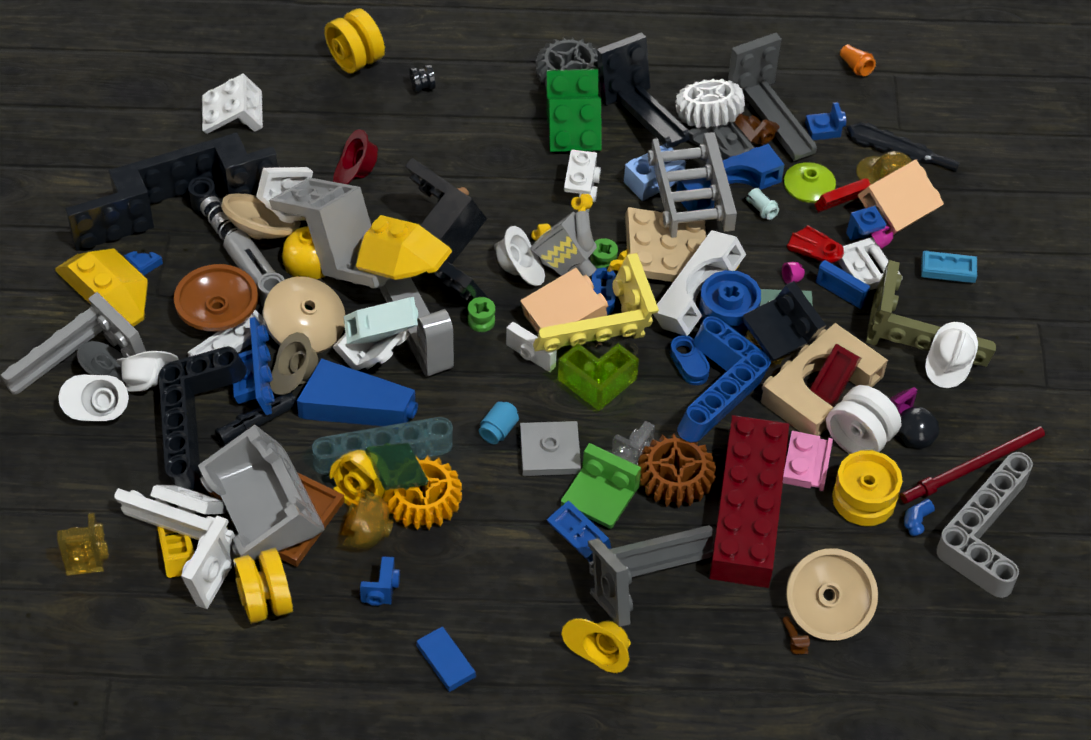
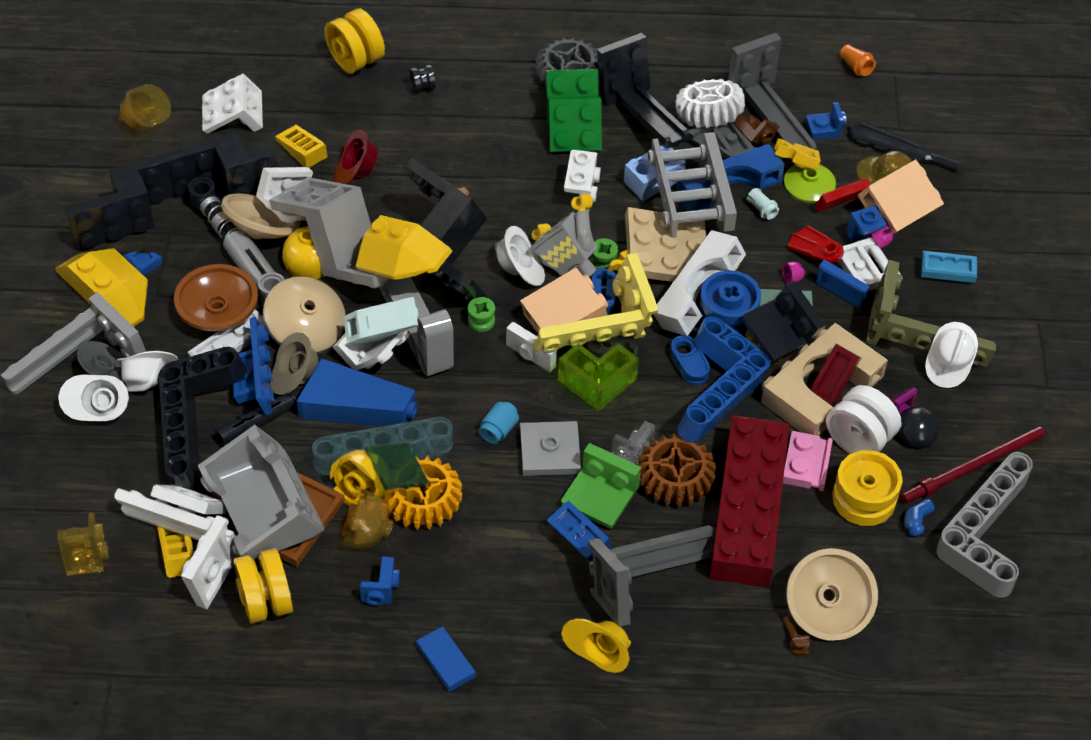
(145, 107): none -> clear yellow piece
(306, 158): none -> yellow slope
(800, 155): none -> yellow plate

